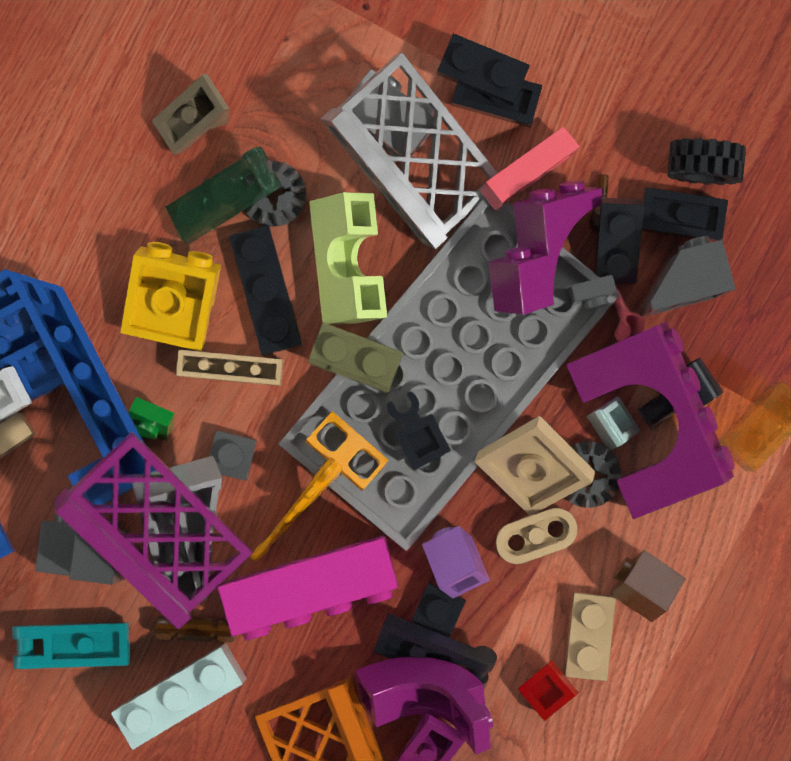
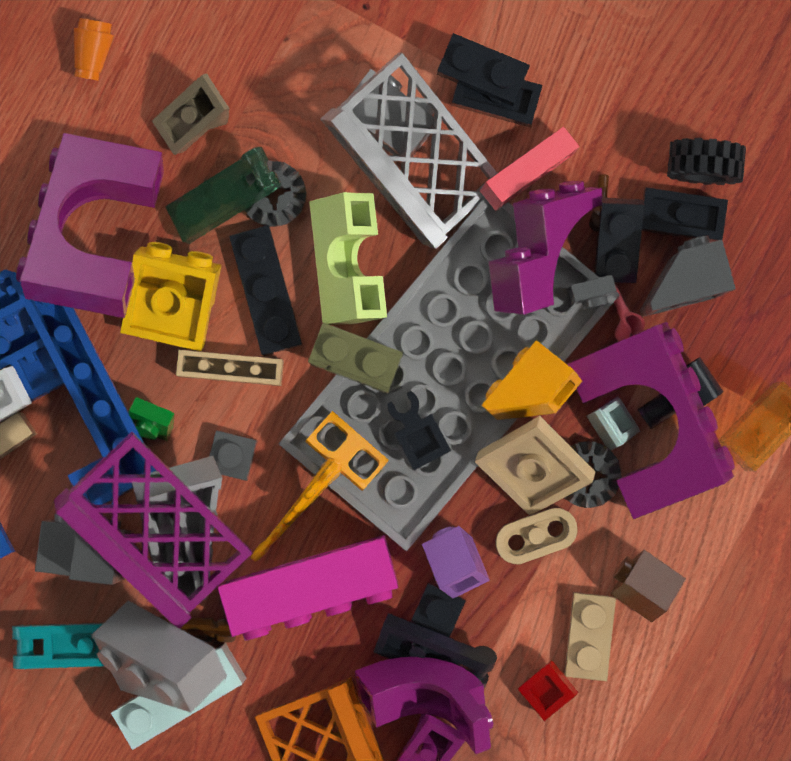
(82, 173): none -> magenta arch
(91, 47): none -> orange cone
(157, 658): none -> light grey wedge
(533, 387): none -> light orange slope

